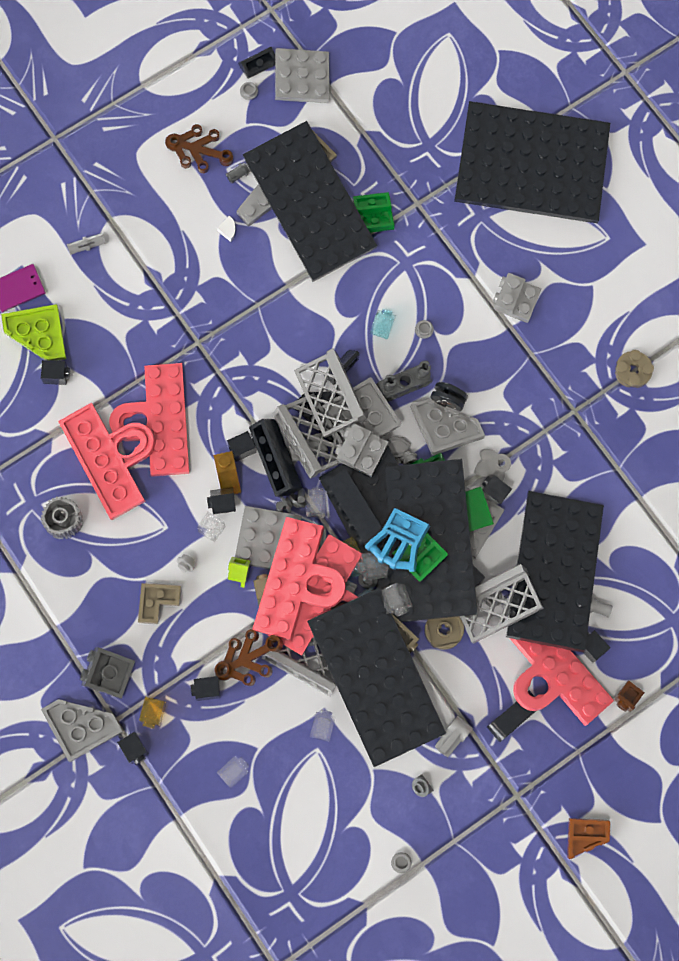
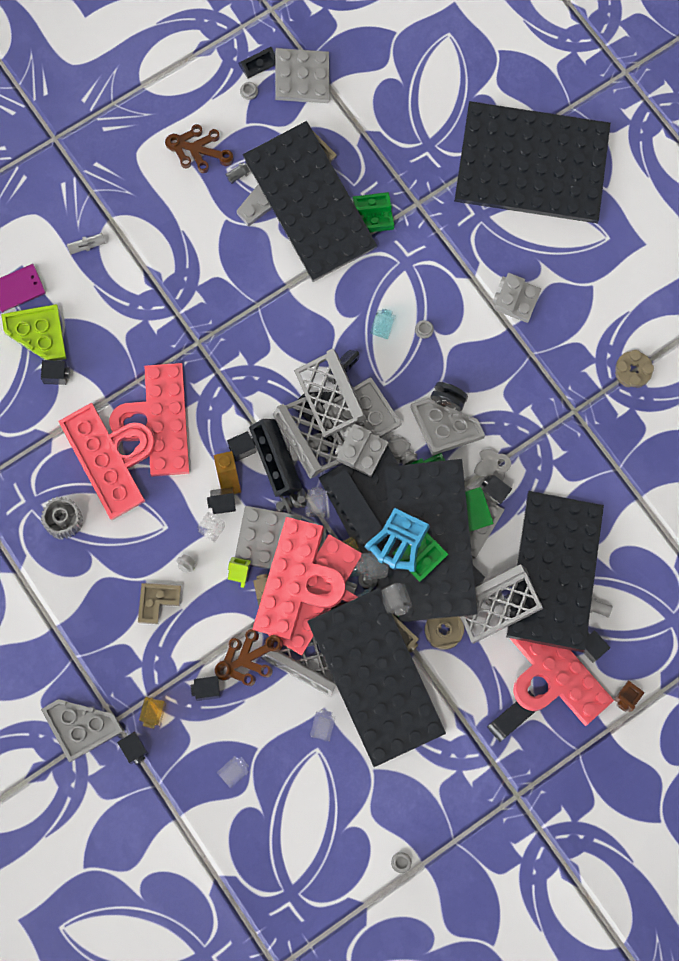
(107, 672): dark grey plate -> none
(227, 229): white tile -> none
(415, 377): dark grey piece -> none
(421, 786): plate -> none
(456, 733): light grey piece -> none
(586, 835): dark orange wing -> none

